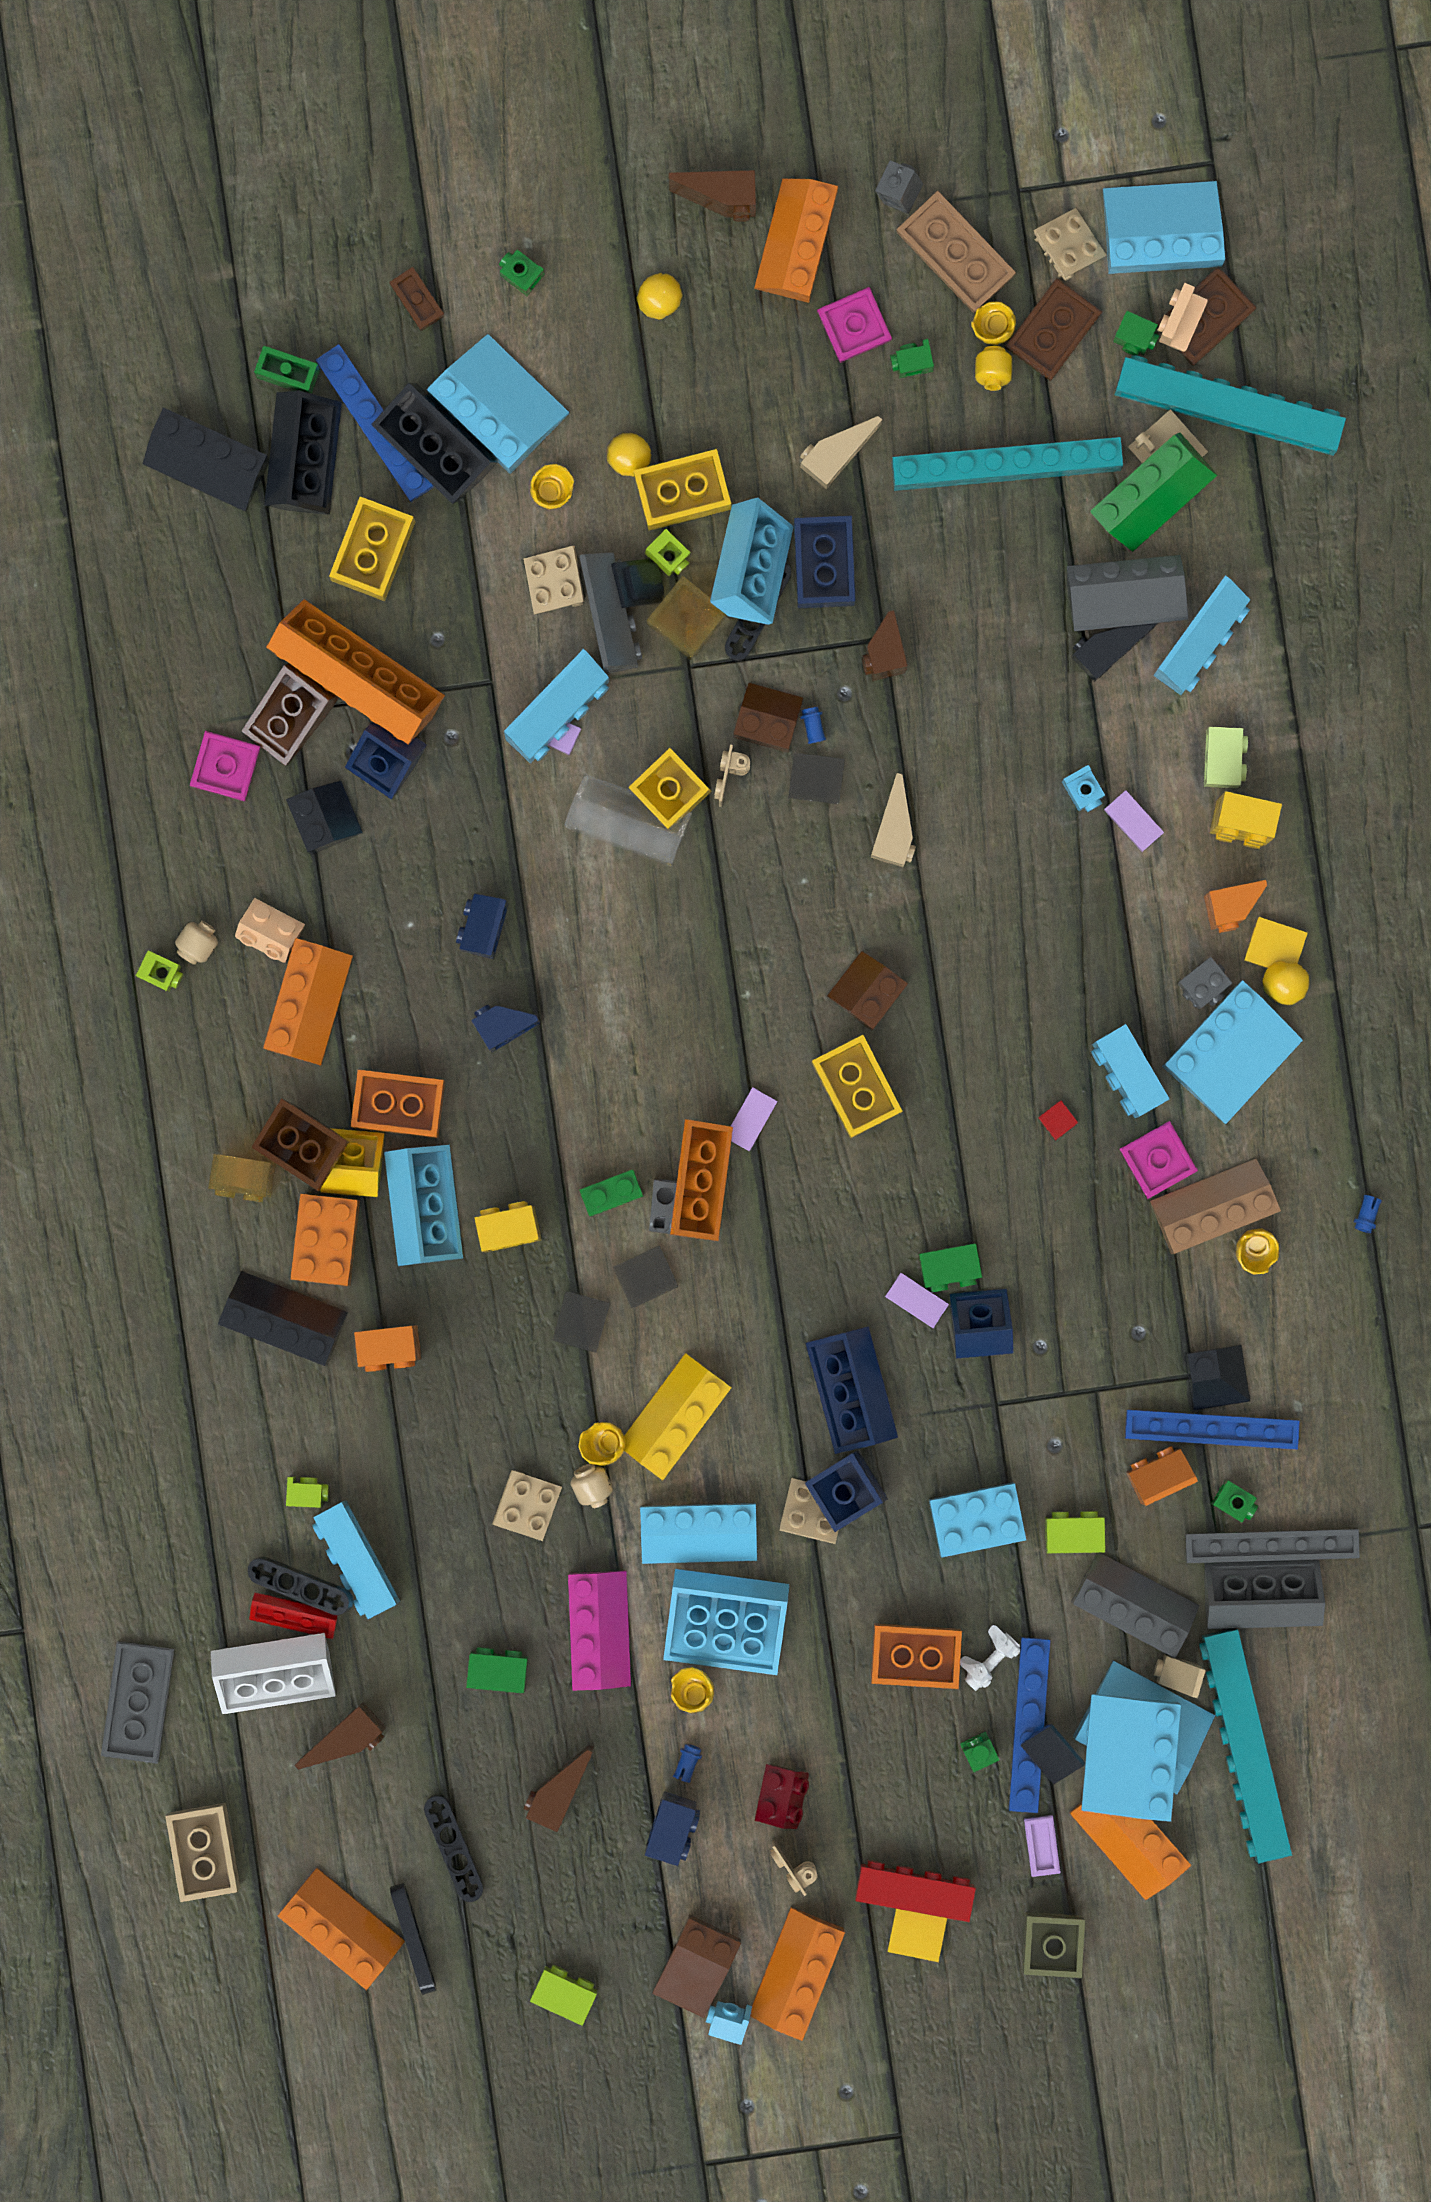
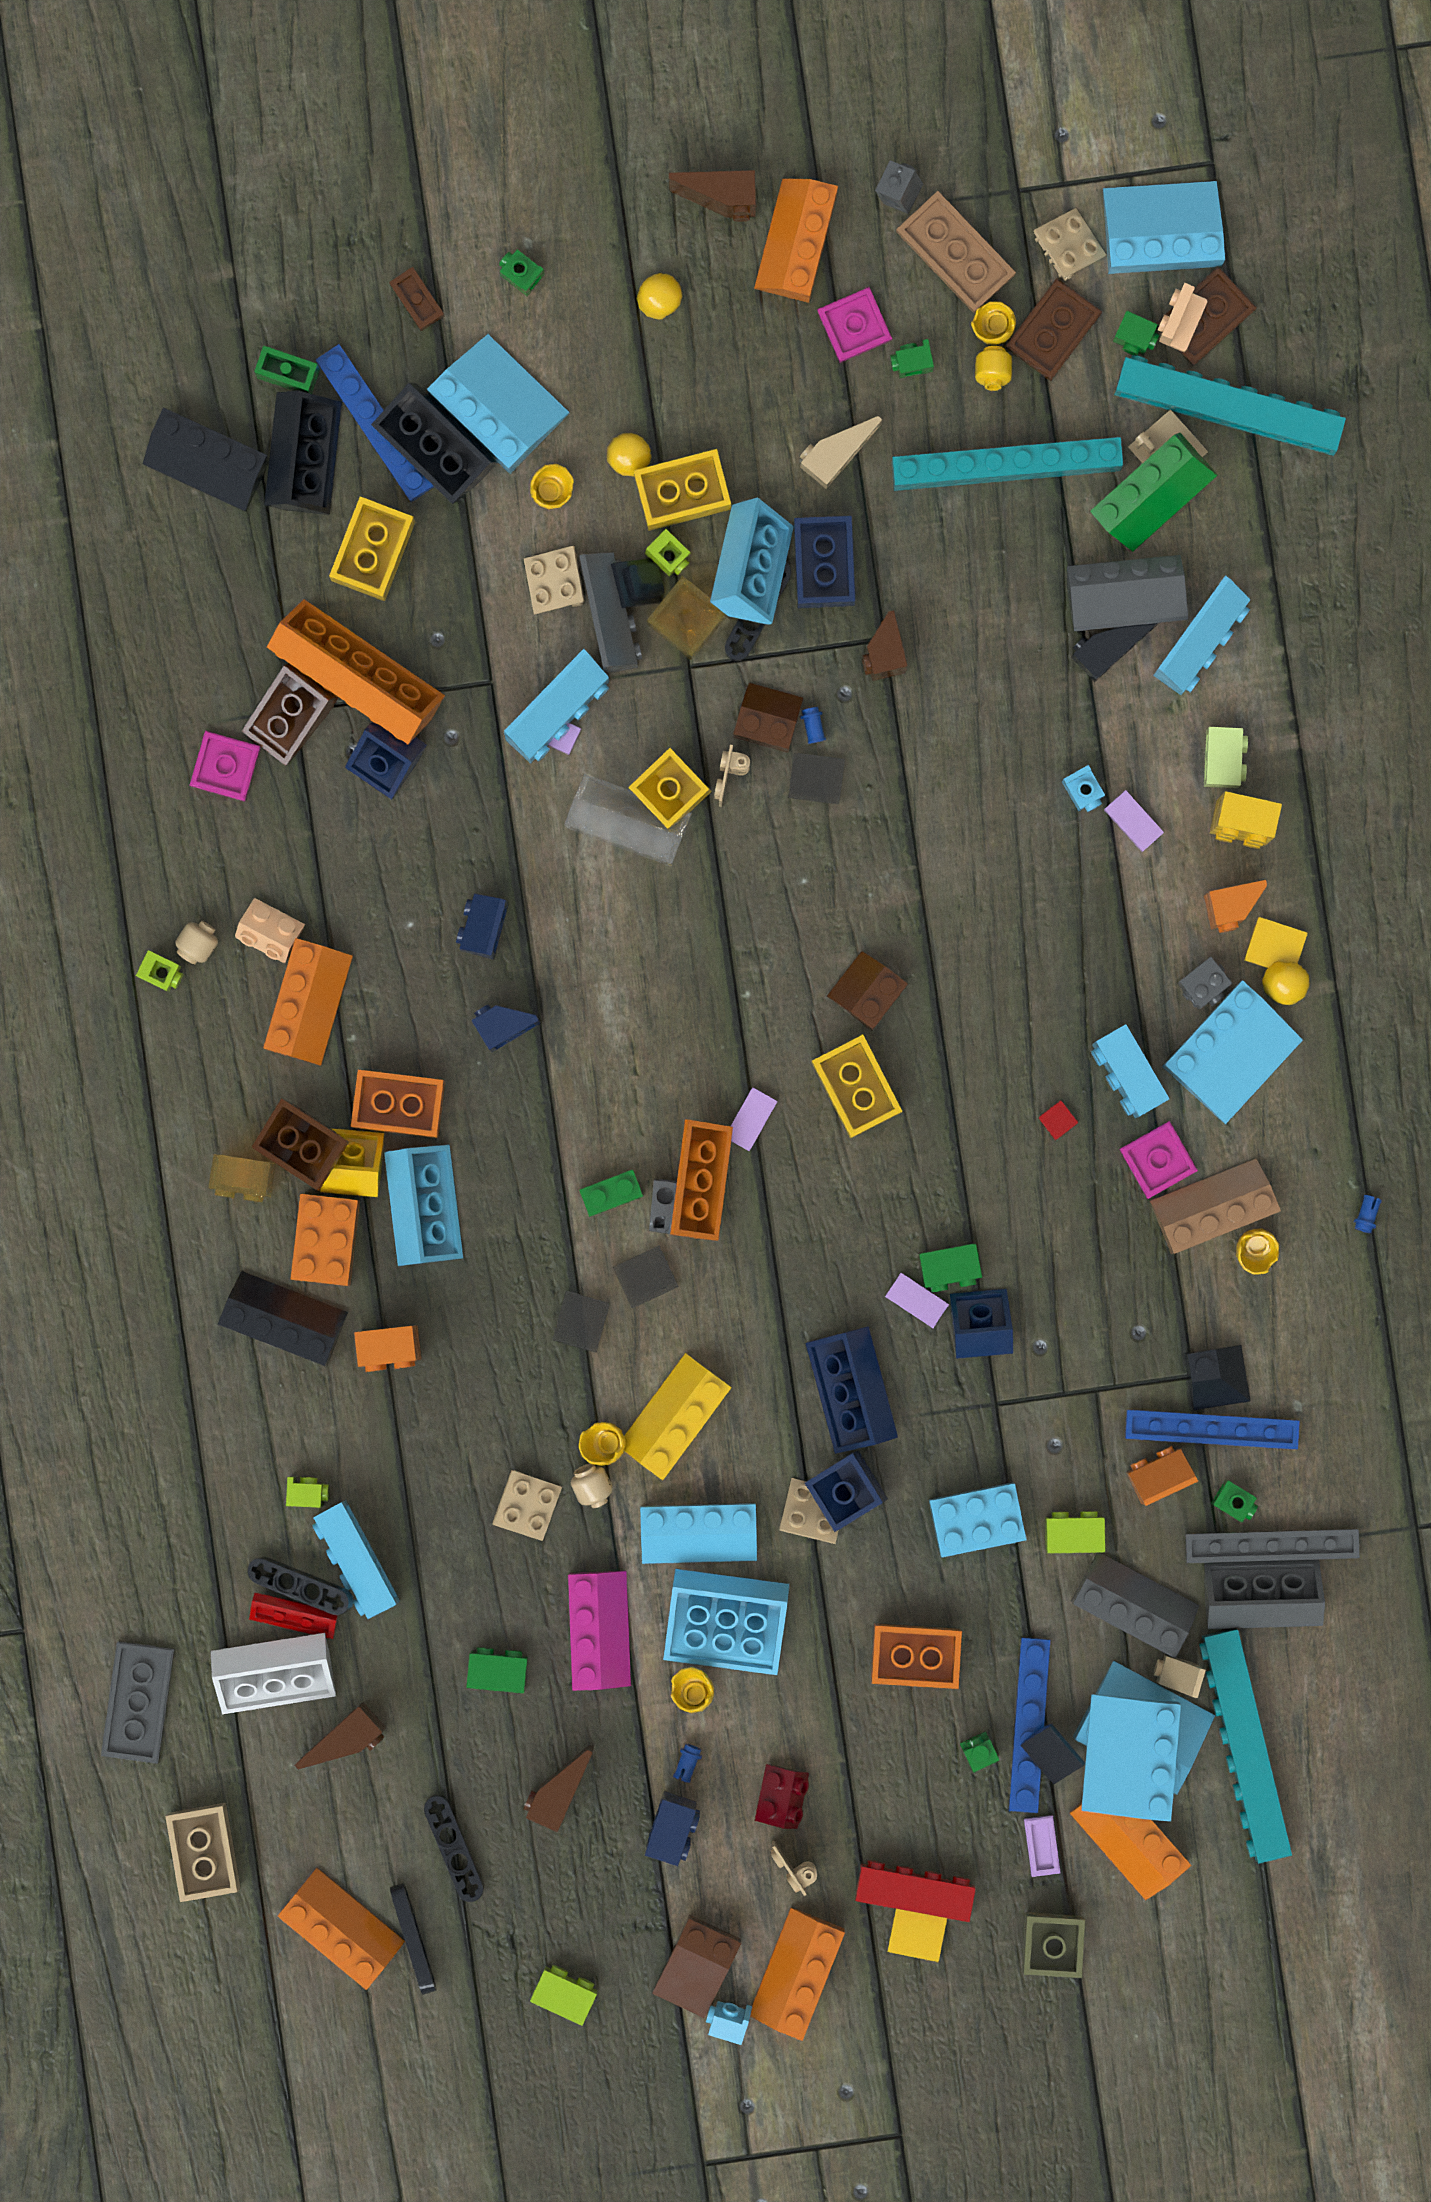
(324, 816): black slope -> none
(507, 1228): yellow brick -> none
(895, 831): tan slope -> none
(979, 1673): white piece -> none

